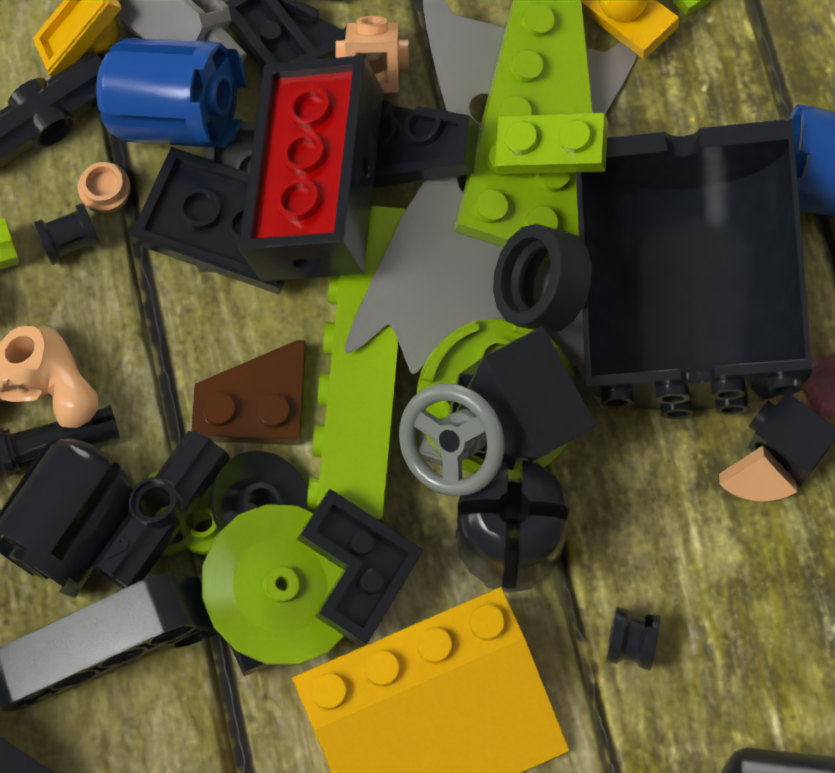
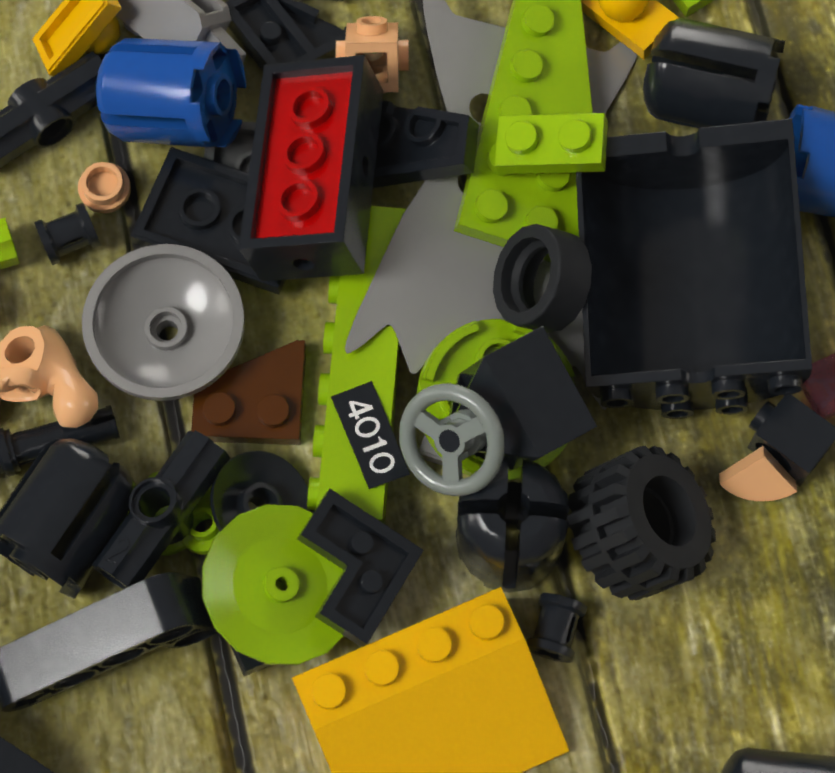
(155, 291): none -> light grey dish
(370, 435): none -> black sticker
(556, 627): none -> black bush
(633, 638): black wheel -> none
(641, 523): none -> black tyre
(710, 75): none -> black cylinder

